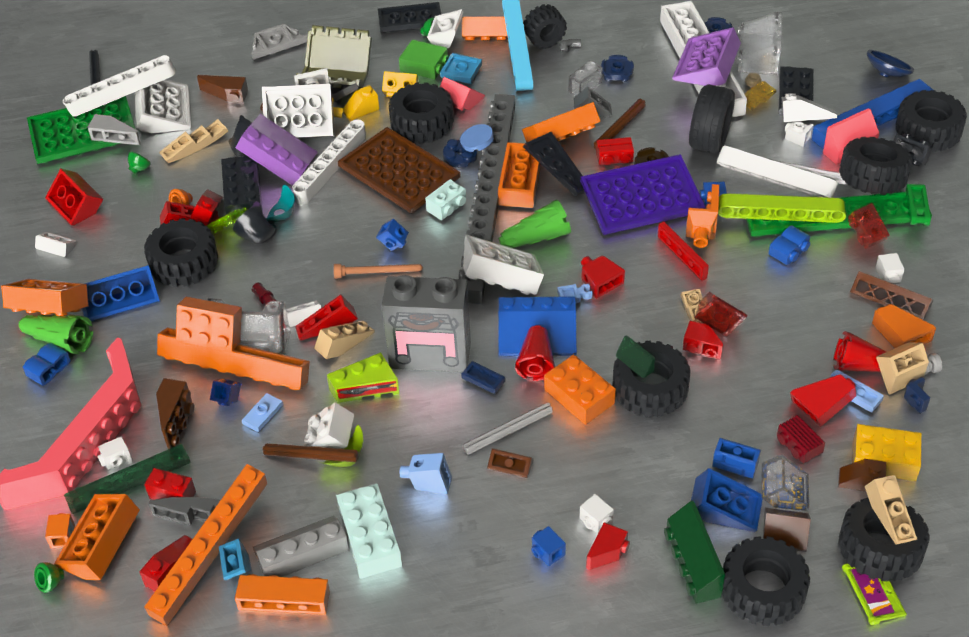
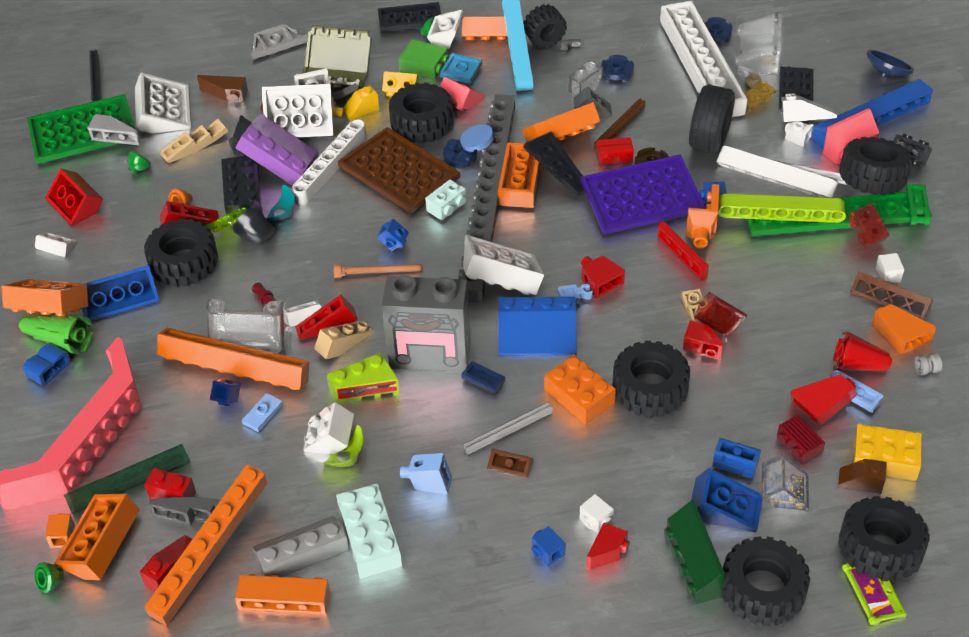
(114, 453): white brick -> none
(119, 85): white beam -> none
(174, 409): reddish brown slope -> none
(206, 207): red slope -> none
(208, 324): brick -> none
(234, 559): dark azure slope -> none
(310, 452): reddish brown axle -> none
(535, 355): red cone -> none
(544, 224): bright green cone -> none
(636, 357): clear green slope -> none
(708, 58): medium lavender slope -> none
(787, 526): reddish brown slope -> none
(789, 245): blue brick -> none
(891, 509): tan slope -> none
(902, 365): tan slope -> none
(916, 396): dark blue bracket -> none
(945, 116): black tyre -> none

